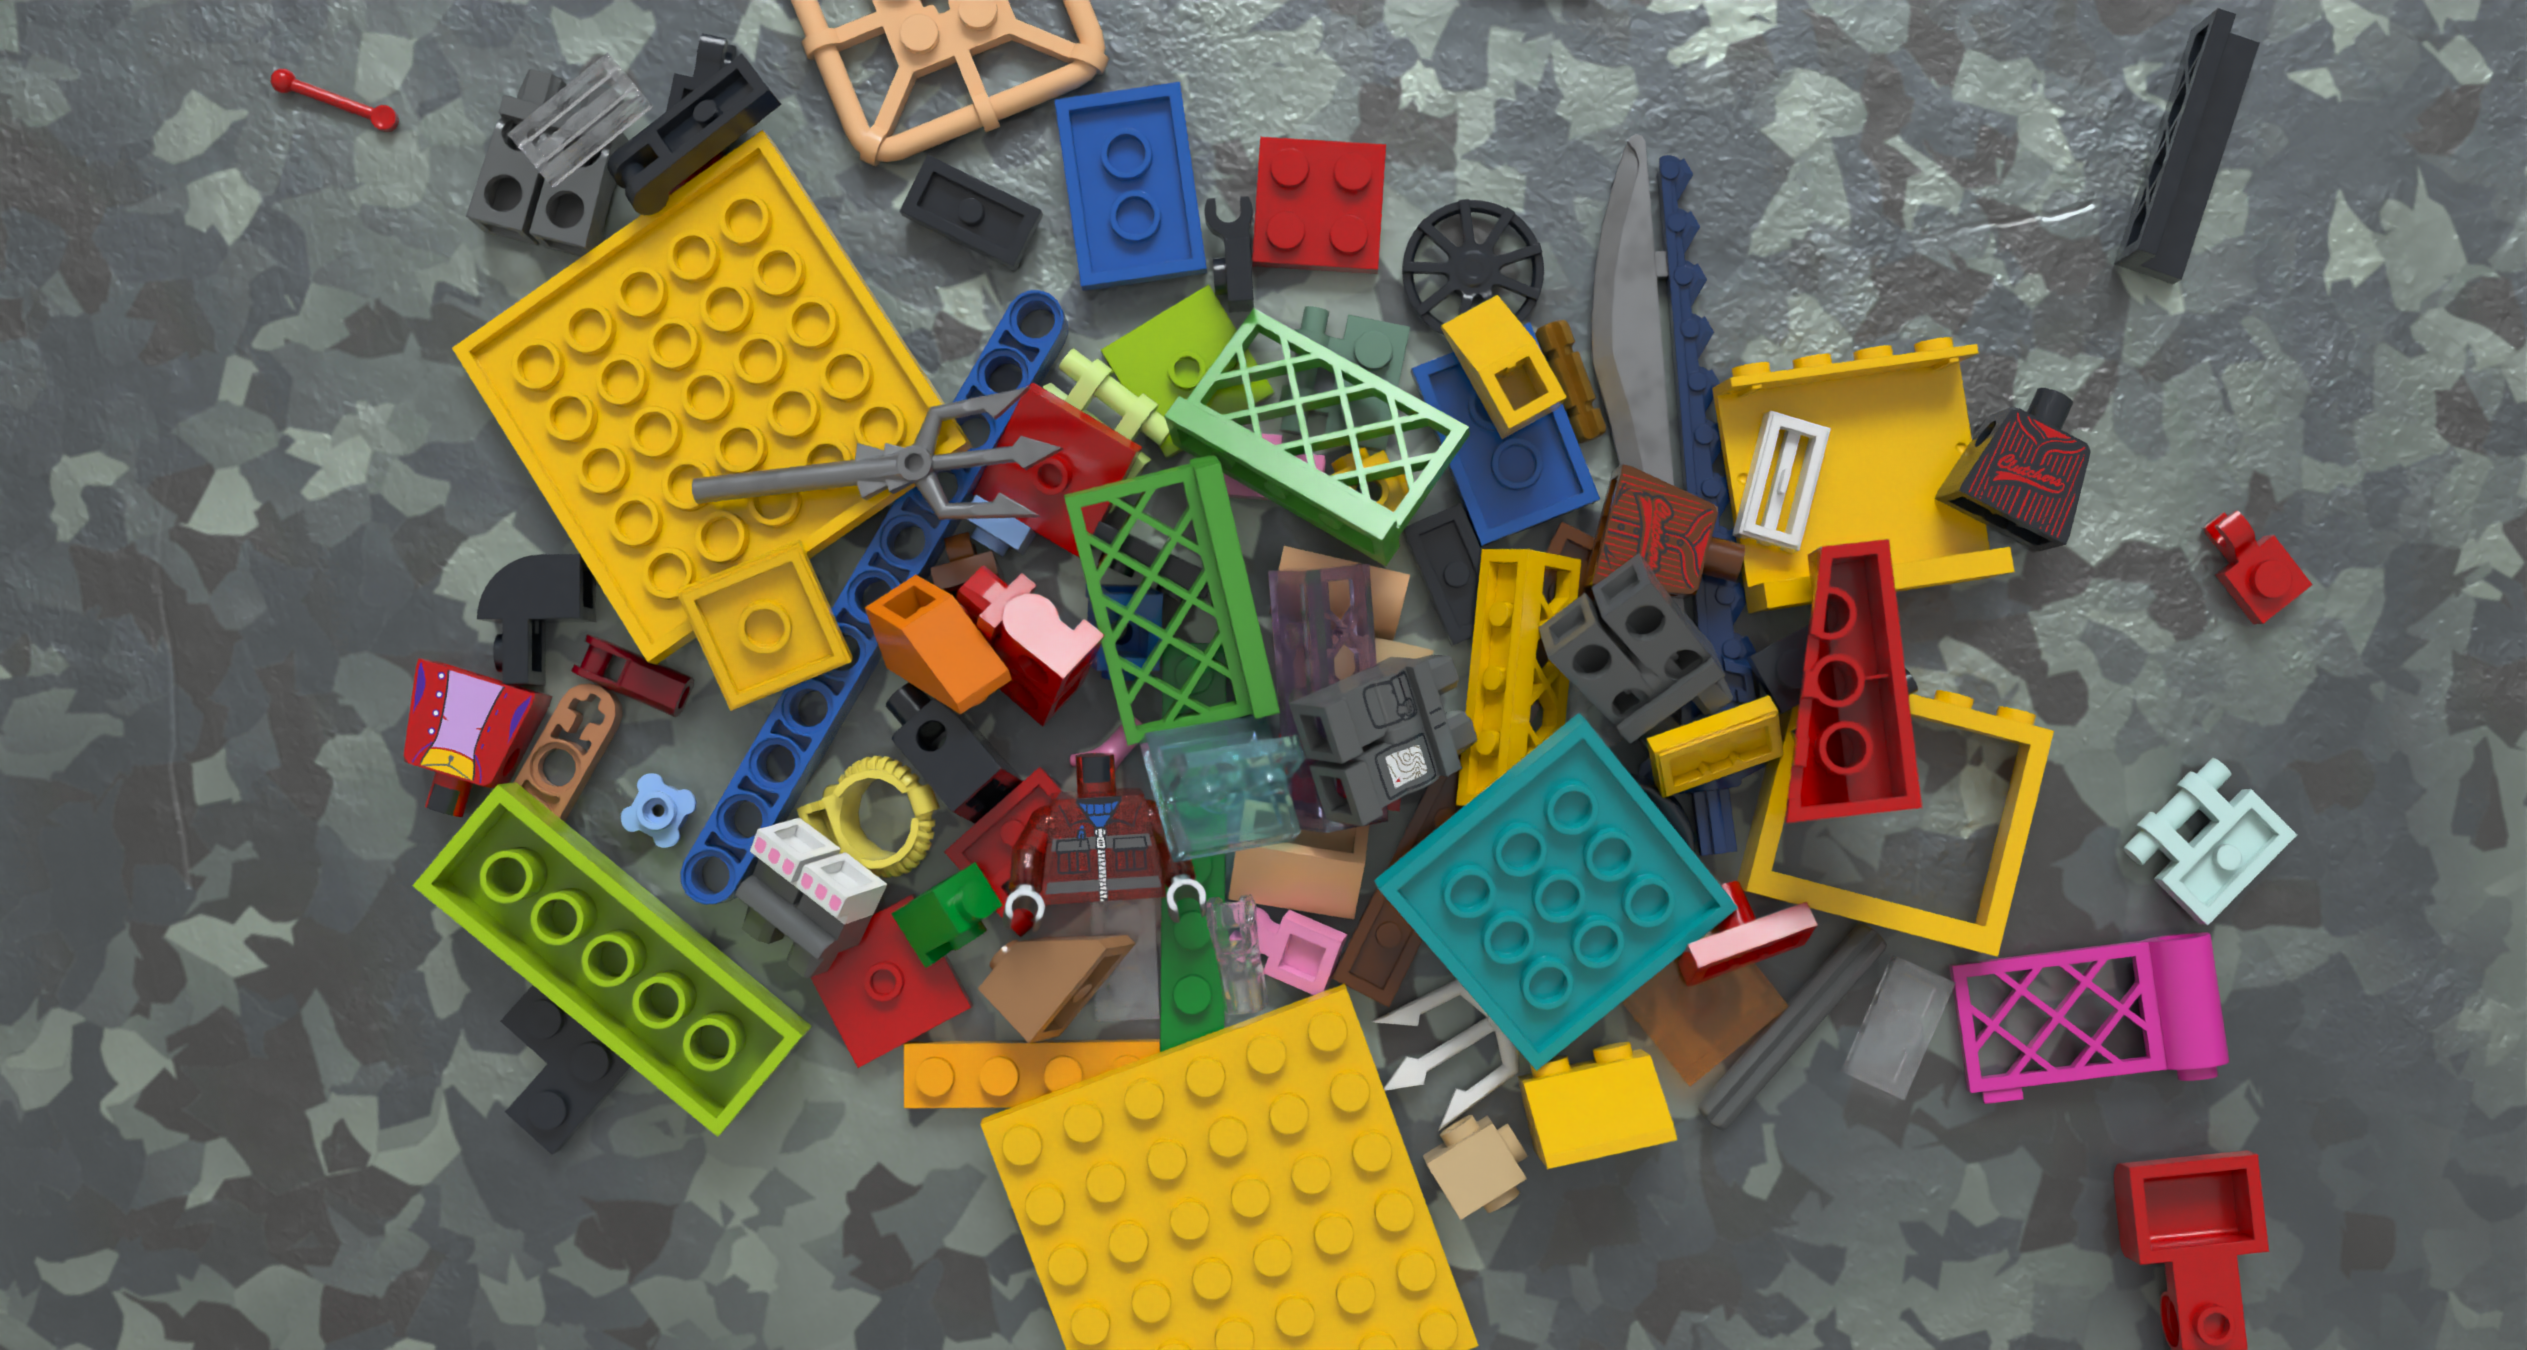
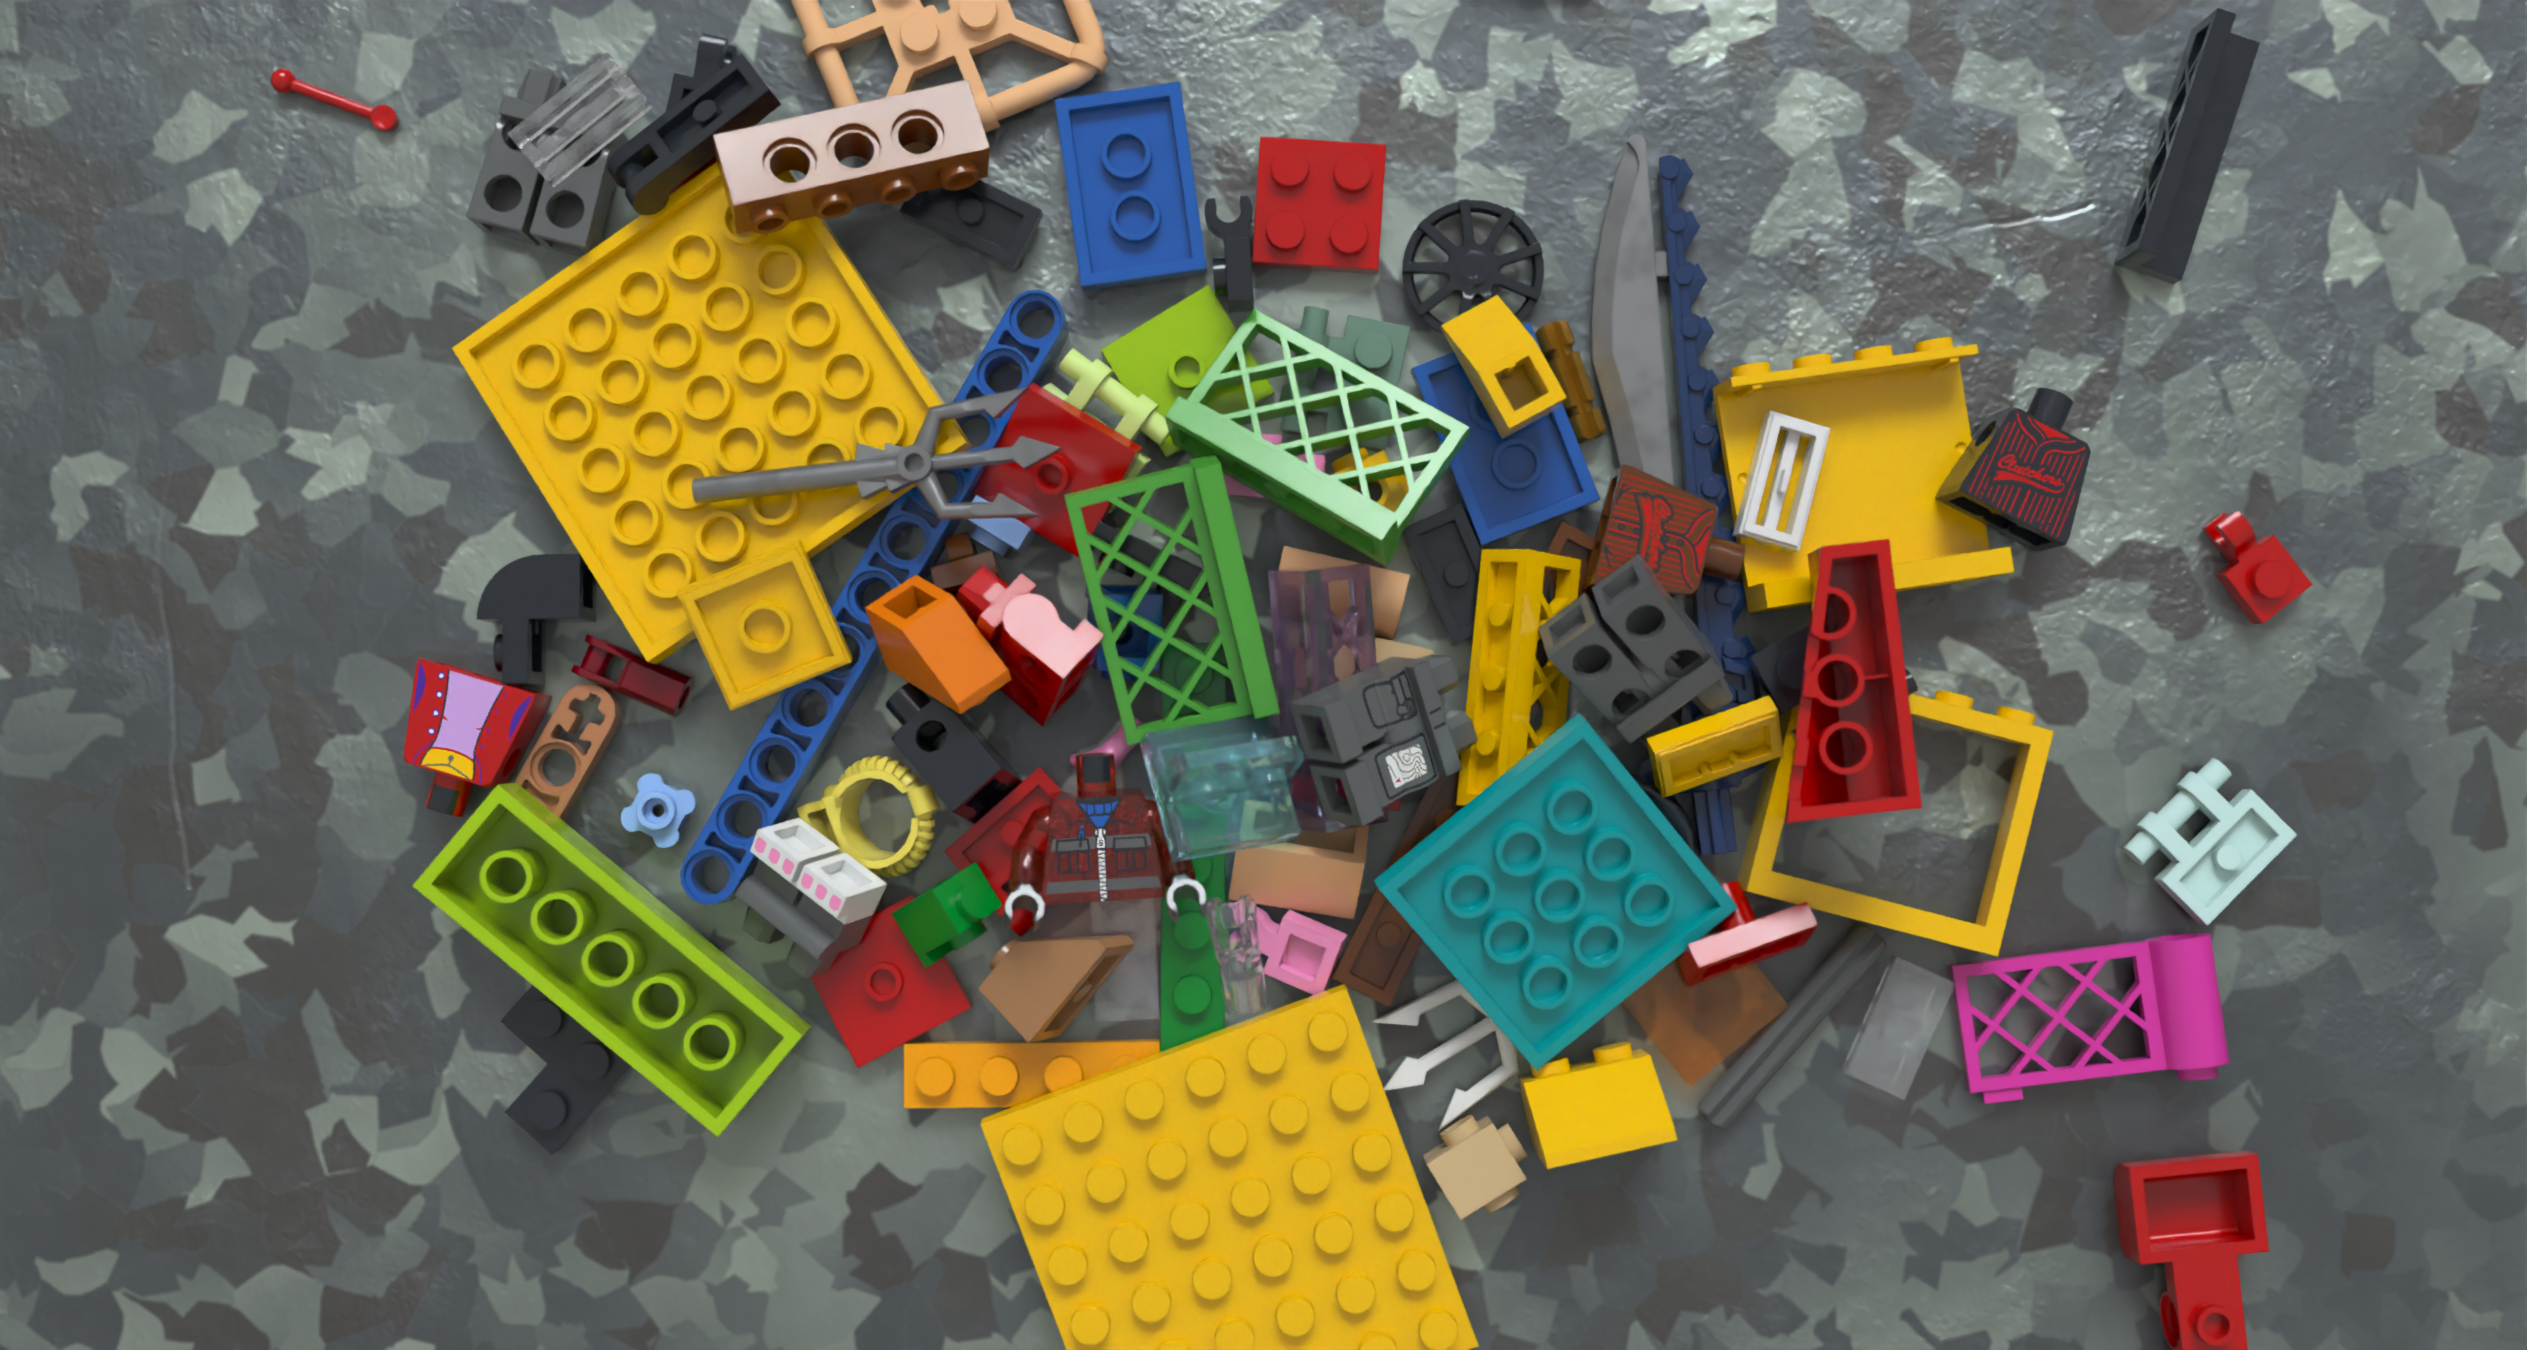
(874, 130): none -> brick

